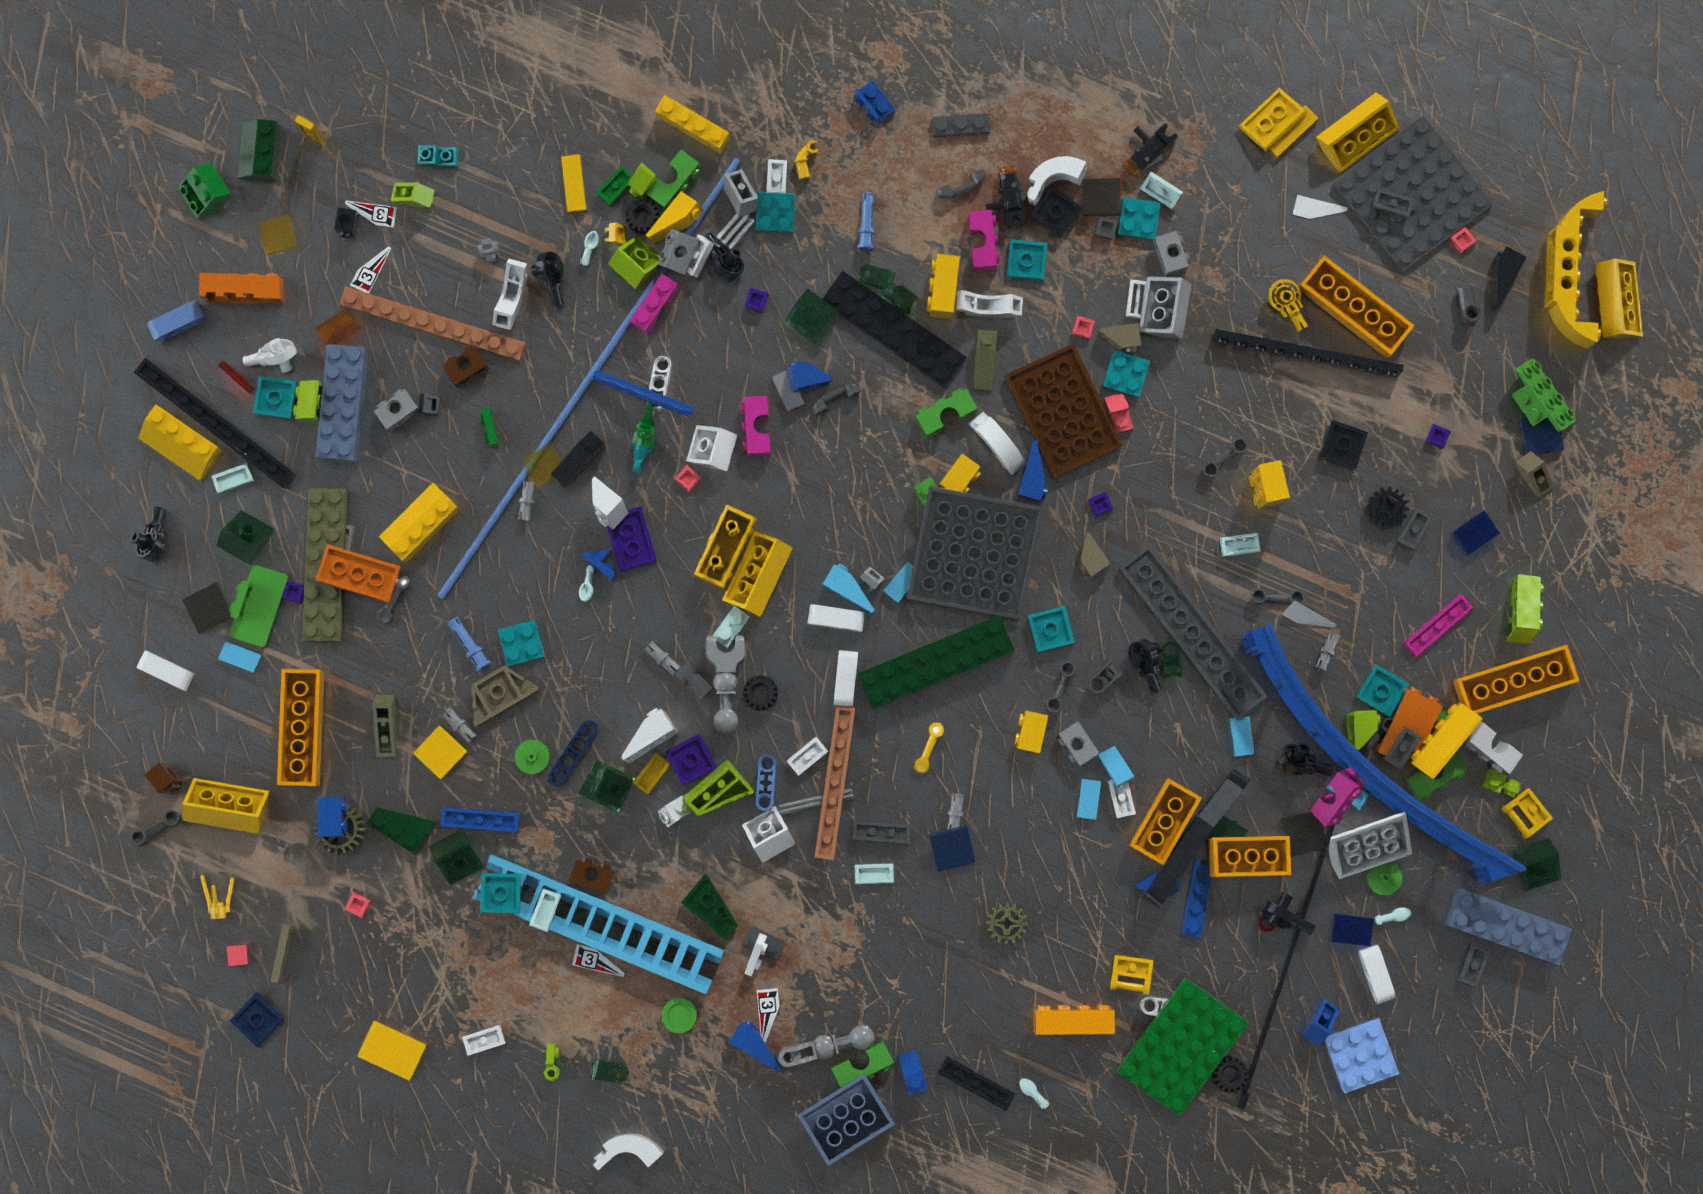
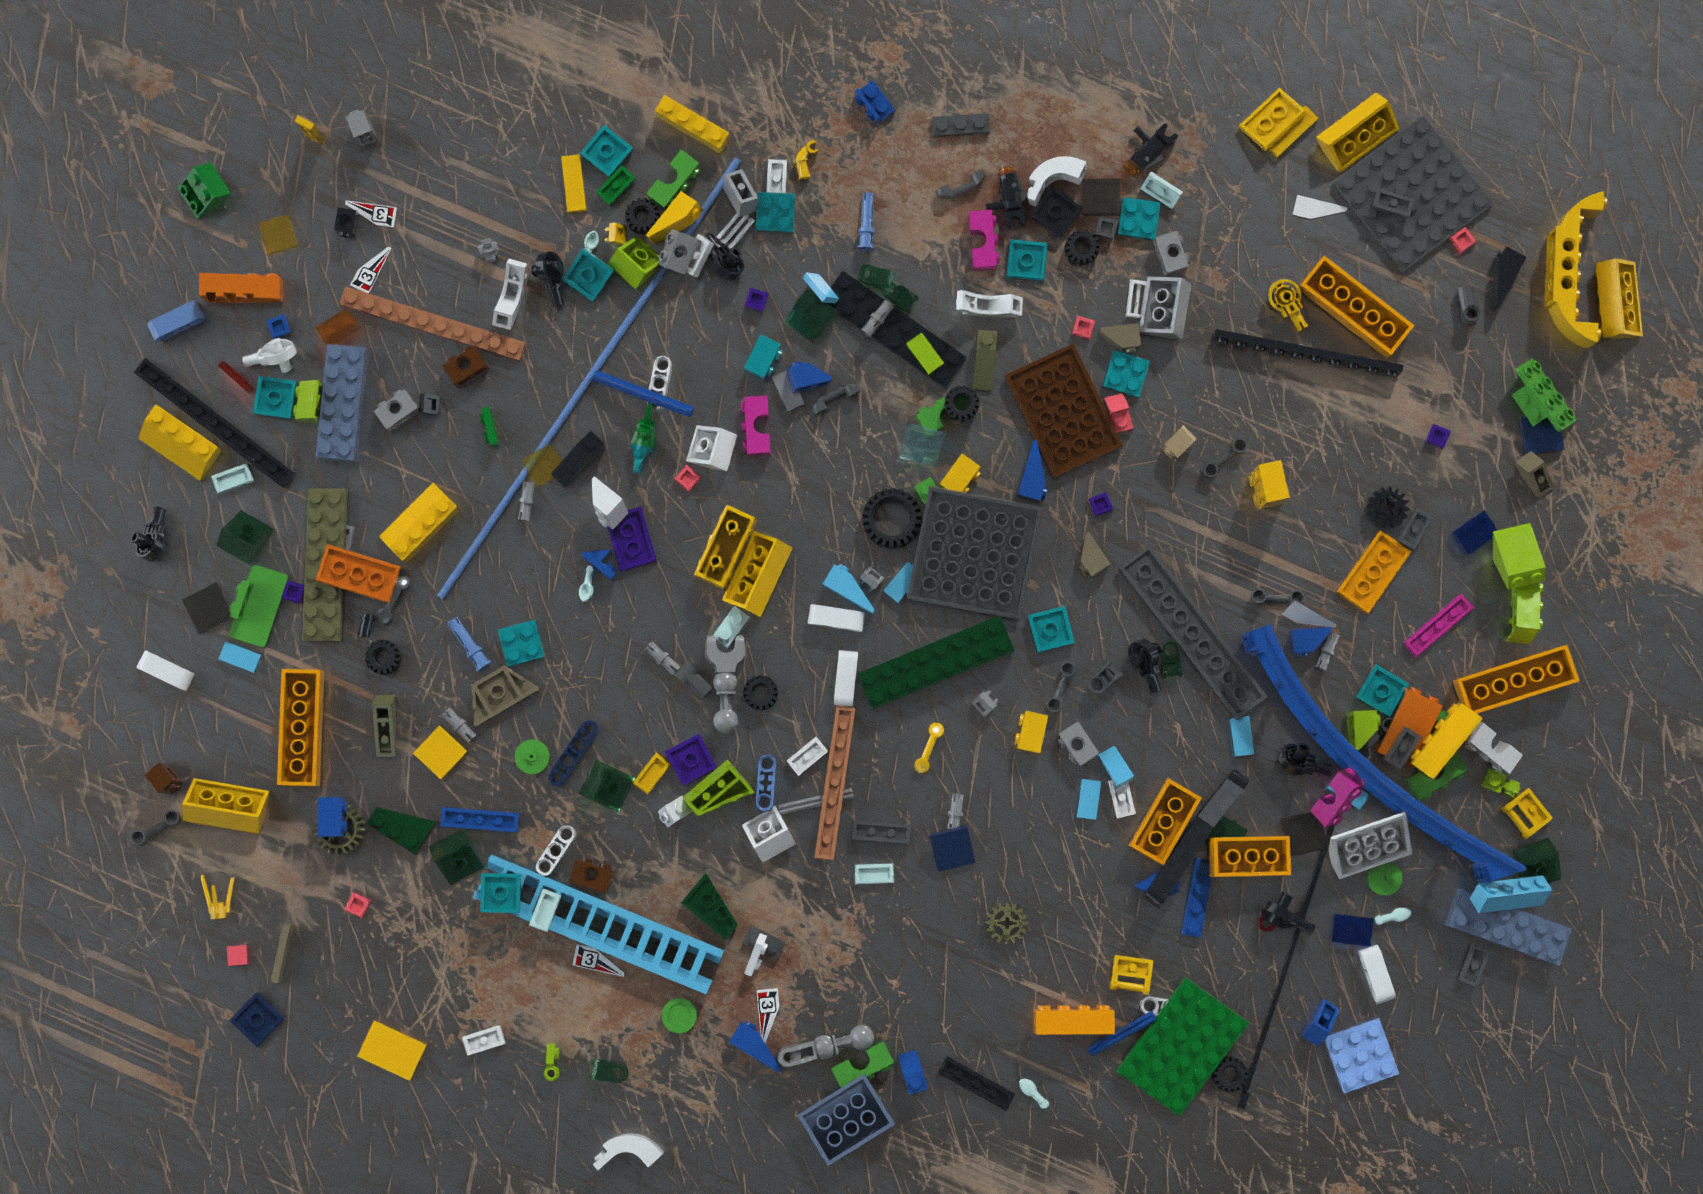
(259, 150): dark green slope -> none
(278, 326): none -> blue plate
(361, 128): none -> light grey brick
(366, 624): none -> black pin
(394, 657): none -> black tyre
(413, 195): lime slope -> none
(438, 156): teal slope -> none
(549, 857): none -> white beam
(588, 274): none -> teal plate
(606, 151): none -> teal plate
(641, 181): lime slope -> none
(651, 733): white slope -> none
(658, 296): dark pink arch -> none
(762, 358): none -> teal brick
(820, 288): none -> medium azure tile
(877, 318): none -> light grey pin
(886, 496): none -> black tyre
(922, 445): none -> clear light blue tile
(925, 353): none -> lime tile
(943, 286): yellow brick -> none
(965, 392): none -> black tyre
(984, 703): none -> light grey tile
(998, 442): white arch -> none
(1079, 258): none -> black tyre
(1122, 1033): none -> blue axle
(1179, 443): none -> tan slope
(1240, 545): light aqua plate -> none
(1307, 640): none -> blue slope
(1343, 444): black plate -> none
(1373, 572): none -> light orange tile
(1511, 894): none -> medium azure brick
(1518, 556): none -> lime slope

